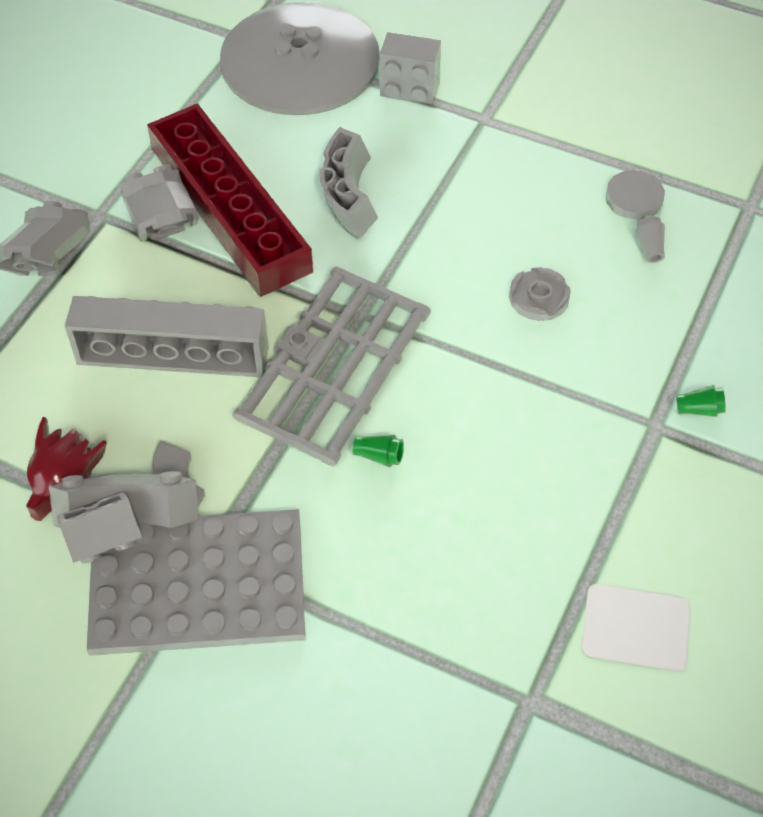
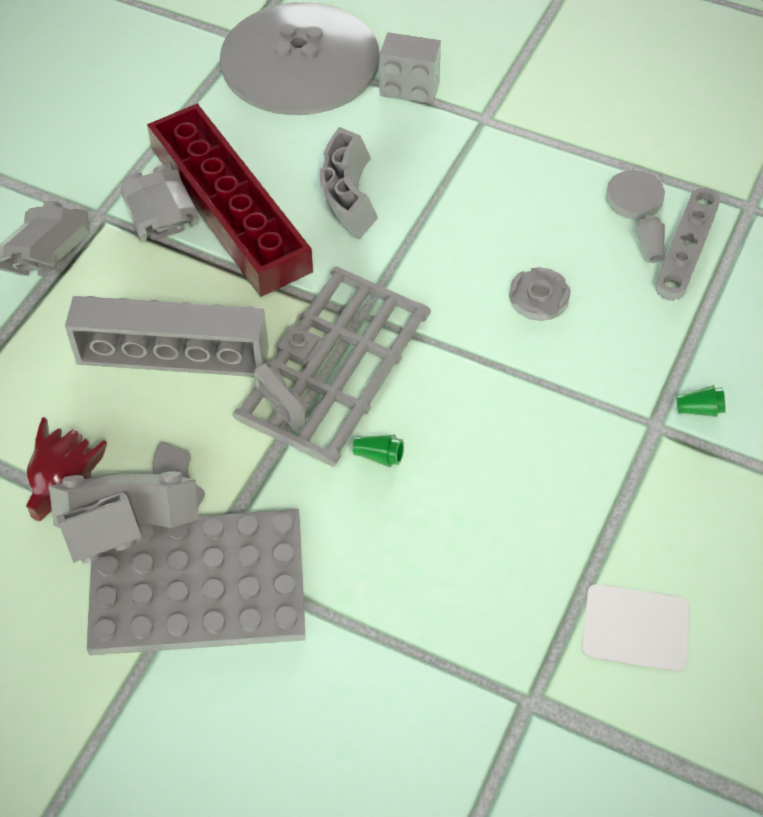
(274, 390): none -> light grey plate
(683, 258): none -> light grey piece

